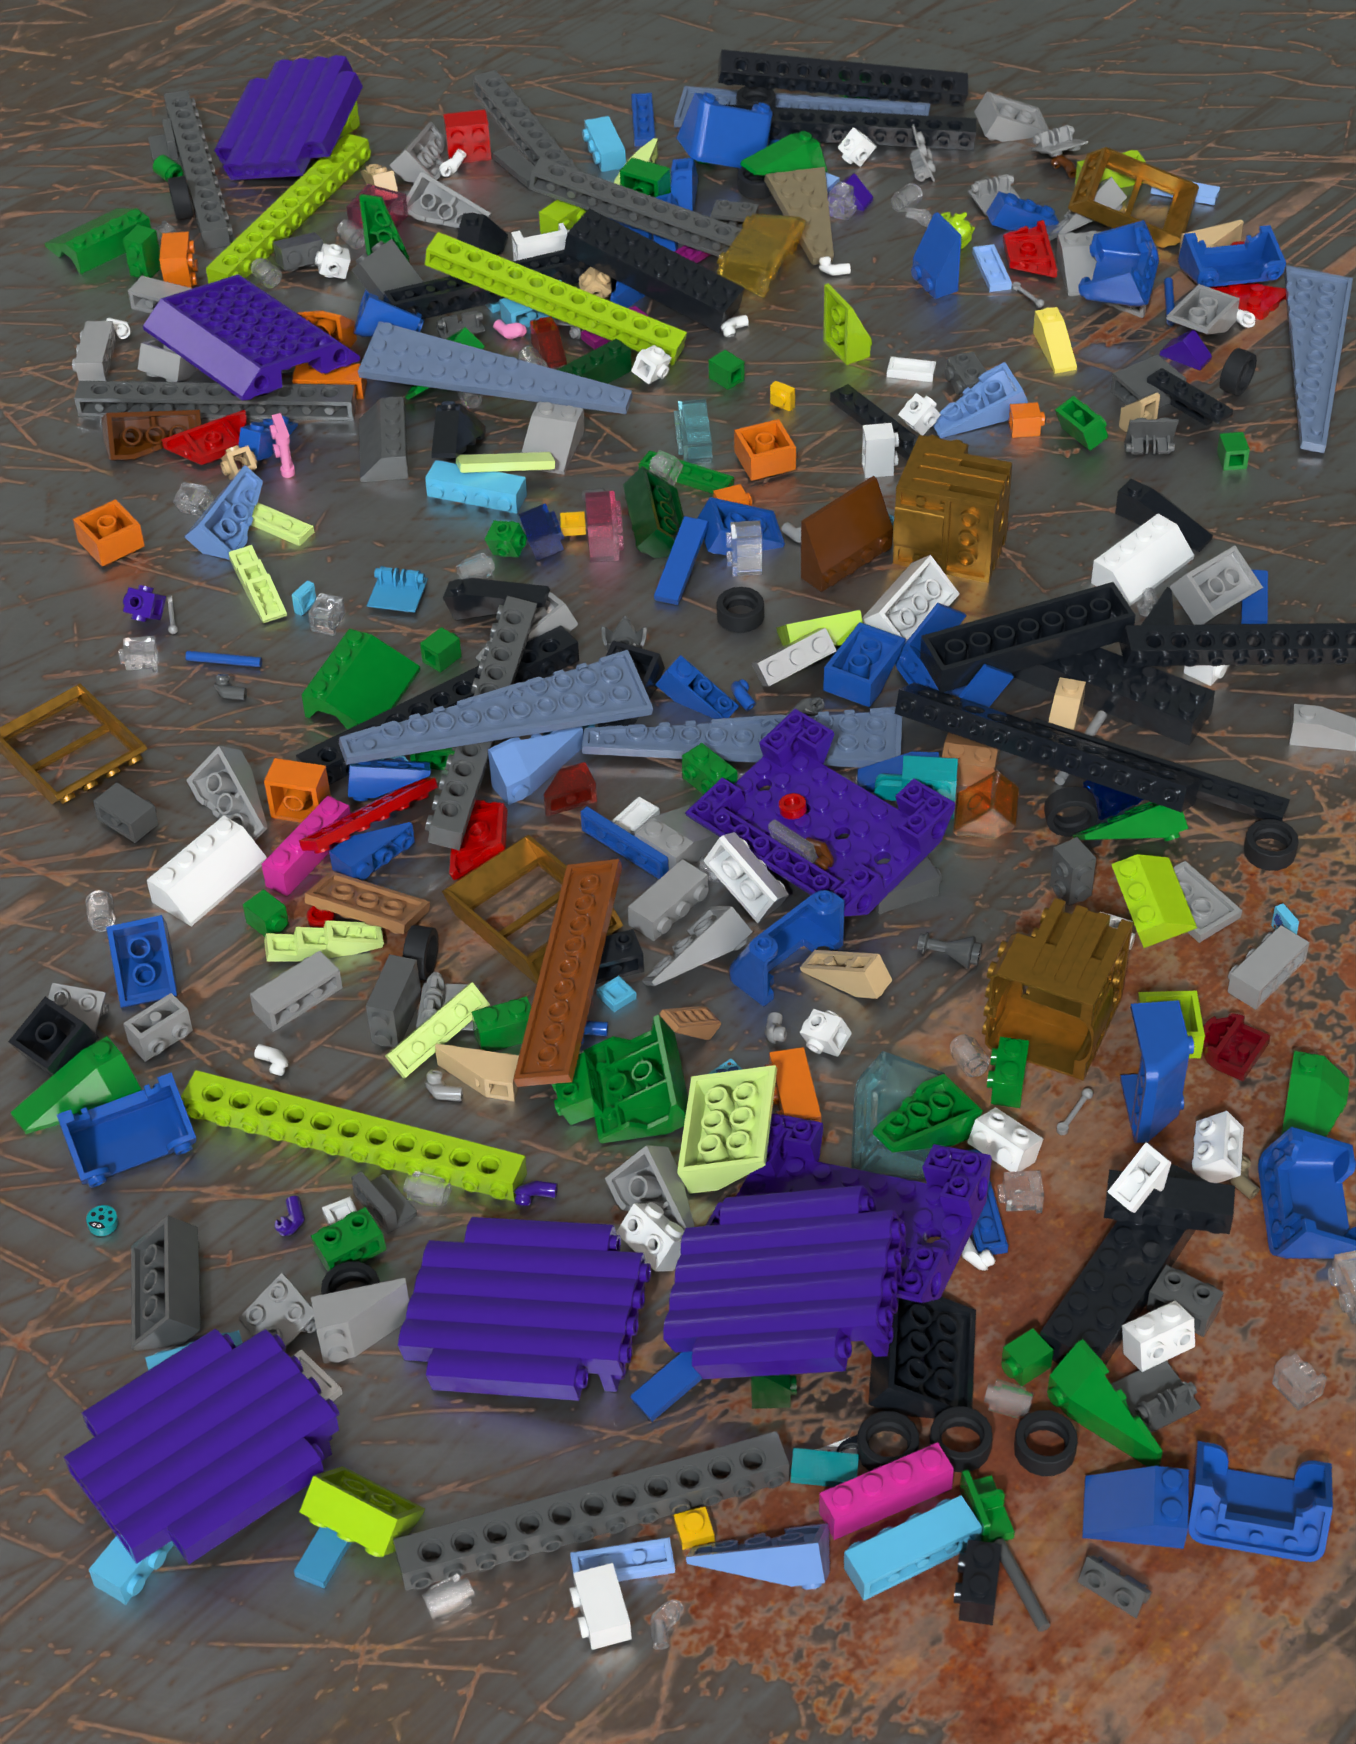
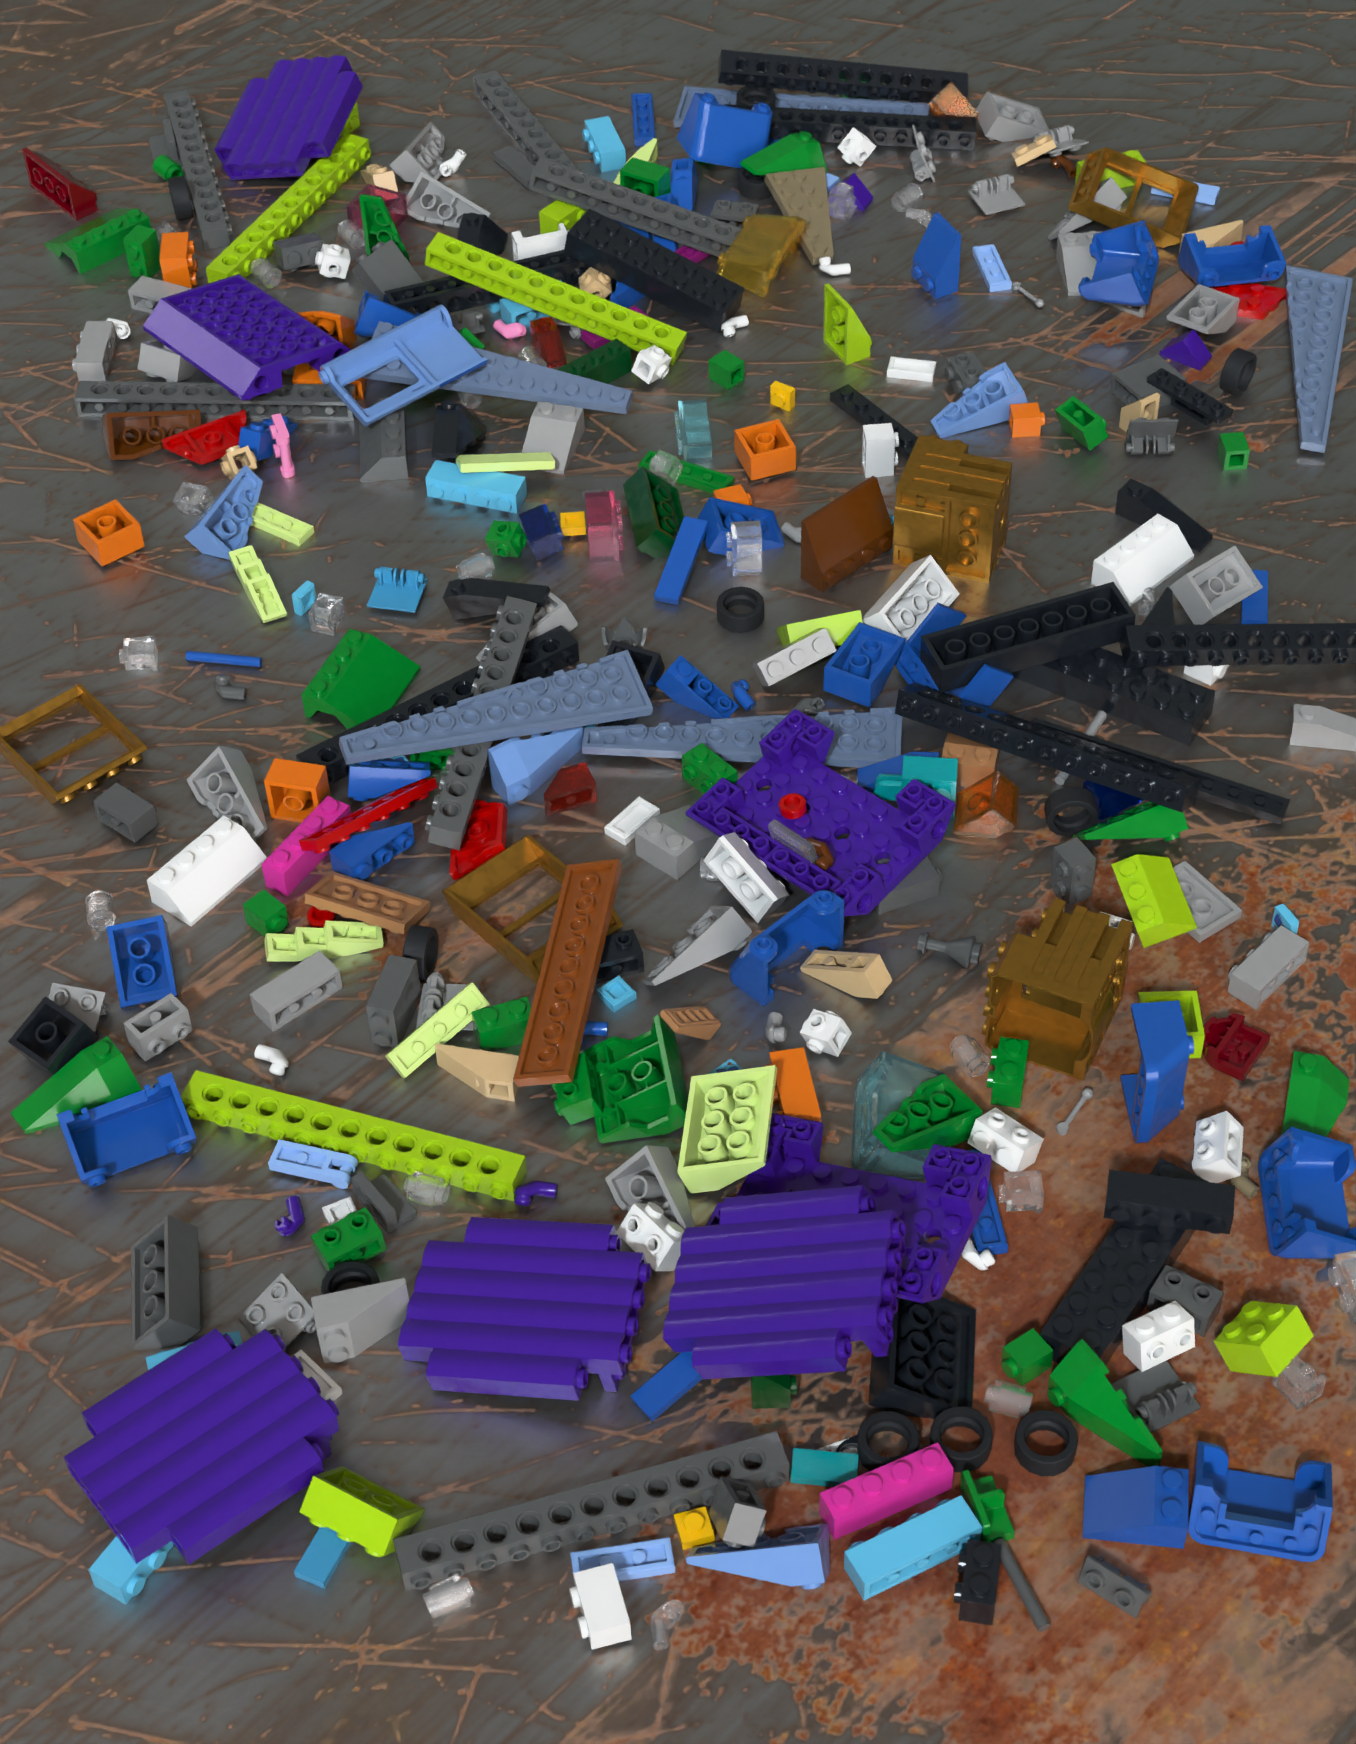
(59, 186): none -> dark red slope
(102, 1220): teal tile -> none
(143, 603): dark purple brick -> none
(173, 629): light grey hinge -> none
(313, 1163): none -> light blue plate
(424, 345): none -> medium blue piece
(440, 649): green brick -> none
(440, 1090): light grey arm -> none
(469, 133): red brick -> none
(624, 843): blue tile -> none
(668, 900): light grey brick -> none
(737, 1513): none -> dark grey brick
(919, 413): white brick -> none
(952, 104): none -> clear orange slope
(961, 225): lime piece -> none
(1014, 213): blue slope -> none
(1028, 152): none -> tan plate
(1030, 250): red wing -> none
(1054, 339): light yellow slope -> none
(1067, 703): tan slope -> none
(1141, 1176): white slope -> none
(1169, 297): blue bar -> none
(1245, 318): white arm -> none
(1263, 1338): none -> lime brick
(1274, 830): black tyre -> none

